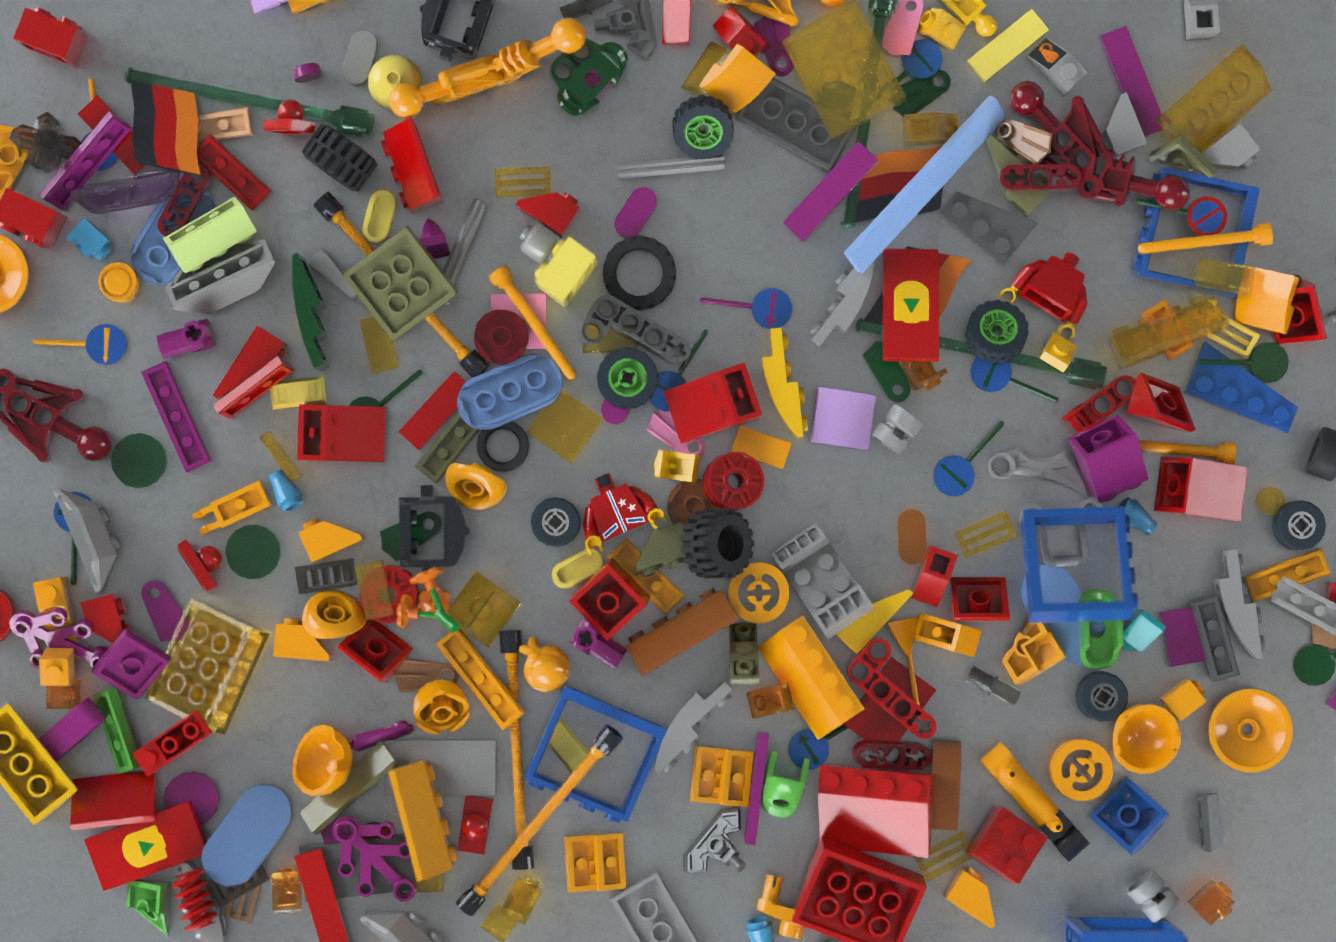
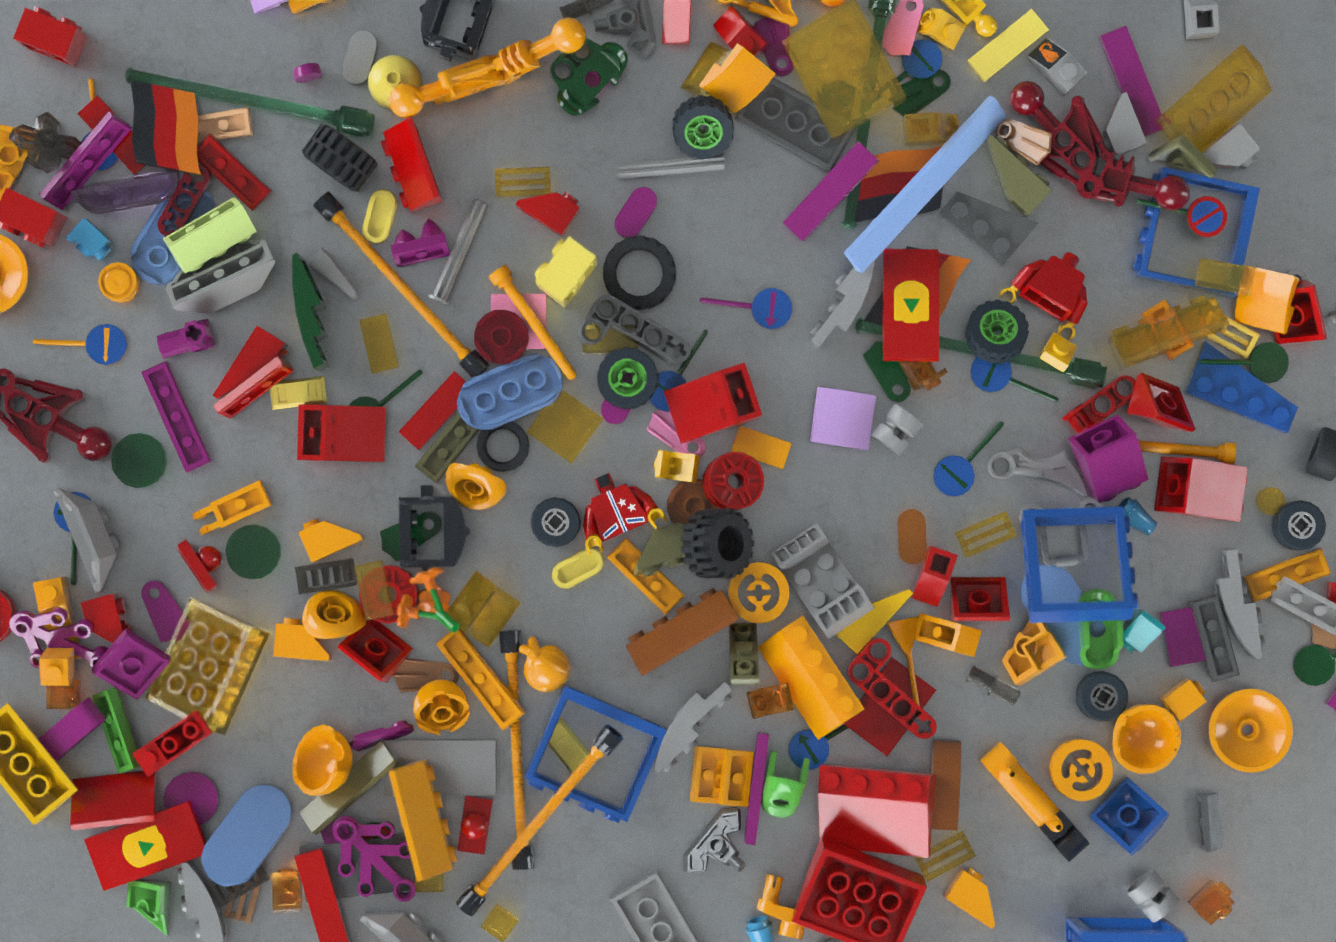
(194, 899): red piece -> none
(281, 456): clear yellow tile -> none
(285, 491): dark azure cone -> none
(289, 120): red tile -> none
(400, 283): olive plate -> none
(522, 899): clear yellow slope -> none
(539, 242): light grey head -> none
(592, 642): magenta piece -> none
(595, 862): light orange slope -> none
(609, 598): red brick -> none
(784, 395): yellow slope -> none
(901, 762): dark red beam -> none
(1006, 845): red brick -> none
(1061, 184): dark red beam -> none
(1261, 234): light orange piece -> none

